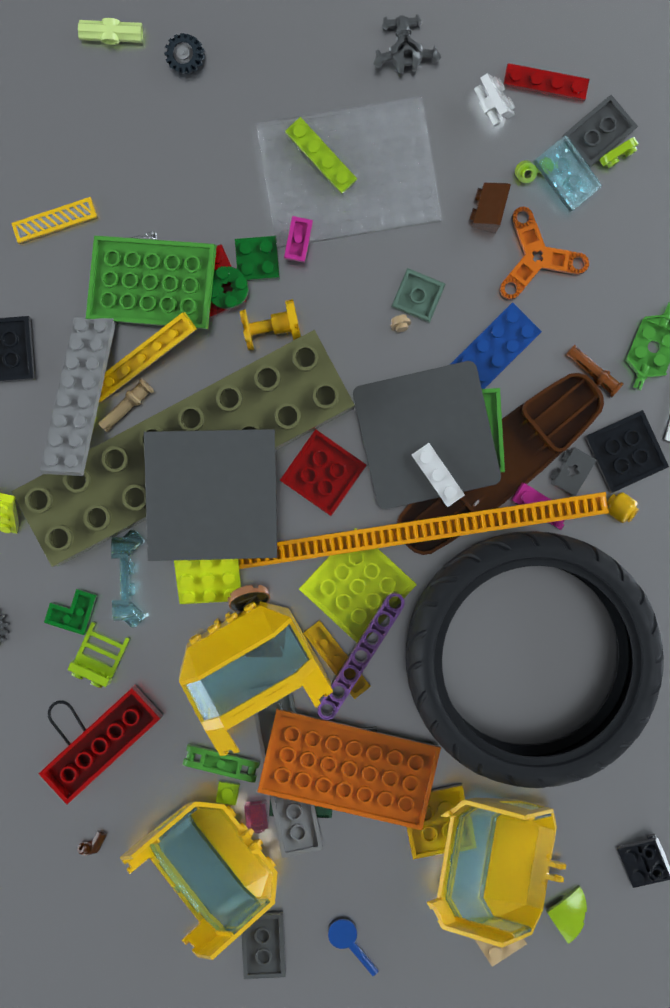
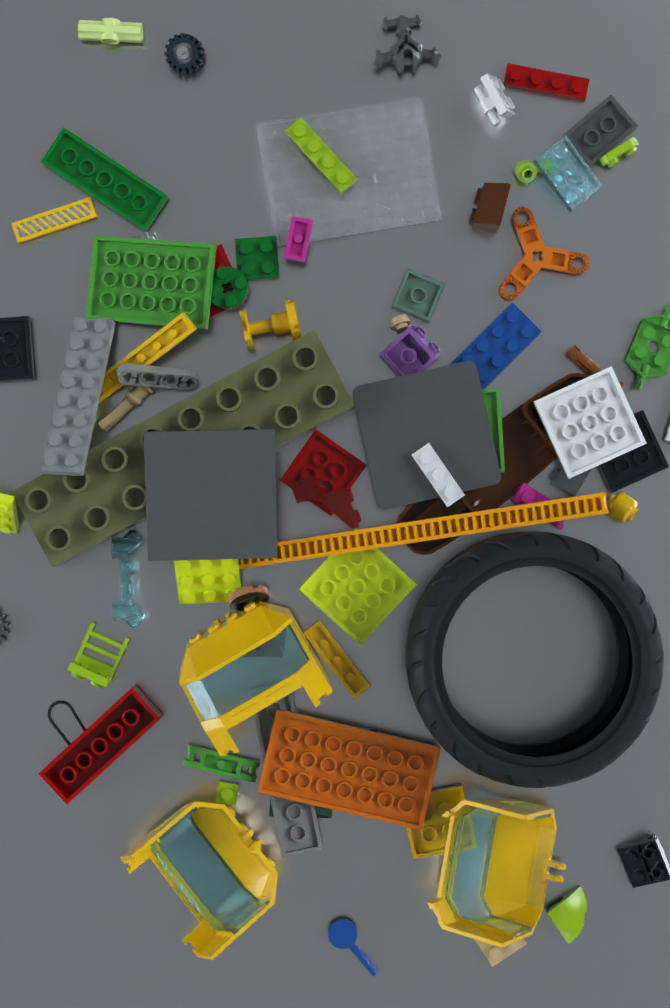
(73, 618): green plate -> none
(93, 846): reddish brown arm -> none
(104, 179): none -> green plate
(157, 379): none -> light grey beam
(256, 815): clear pink brick -> none
(264, 948): dark grey plate -> none
(337, 501): none -> clear red arch
(370, 648): medium lavender beam -> none
(410, 352): none -> medium lavender plate
(589, 422): none -> white plate

